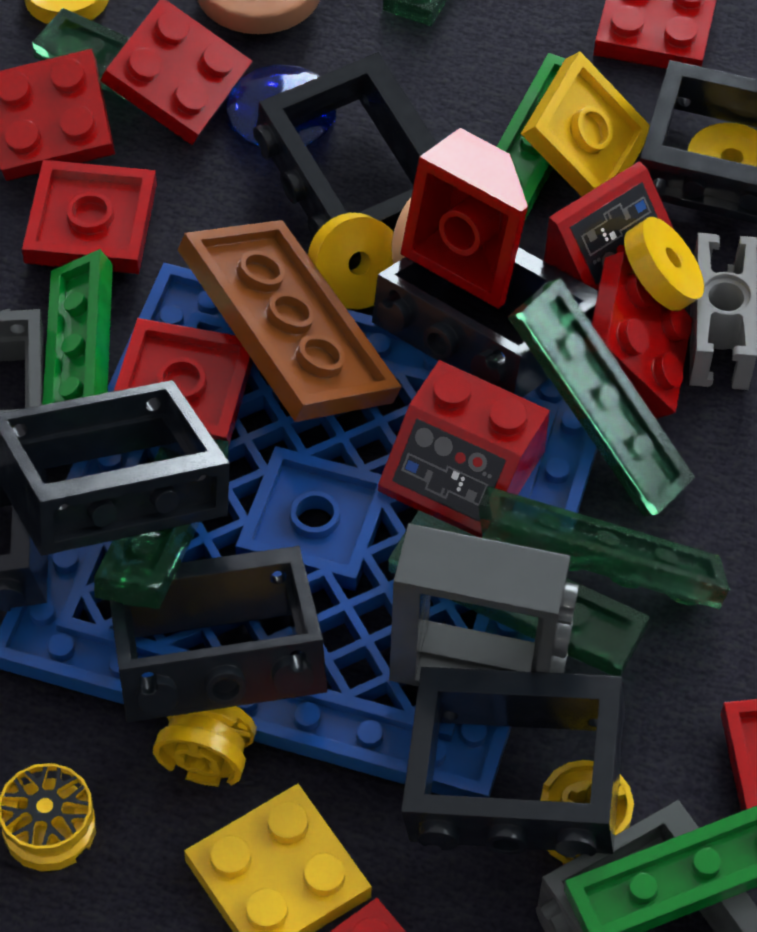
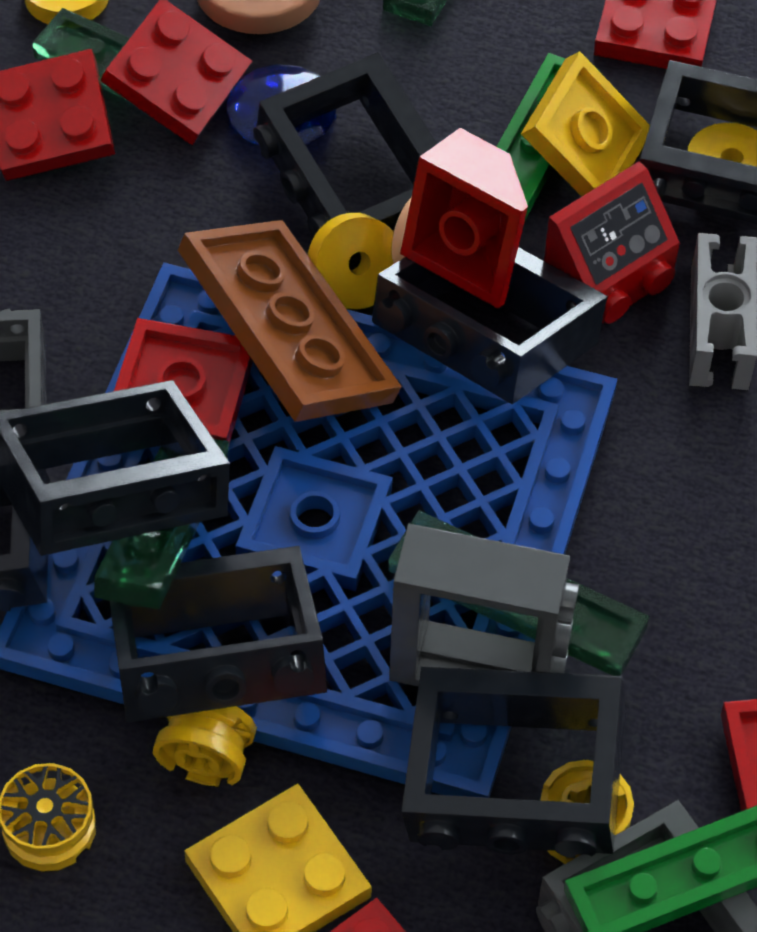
(78, 329): green plate -> none
(88, 210): red plate -> none
(459, 442): red slope -> none
(601, 397): clear green plate -> none
(605, 548): clear green plate -> none
(642, 335): red plate -> none
(664, 264): yellow piece -> none

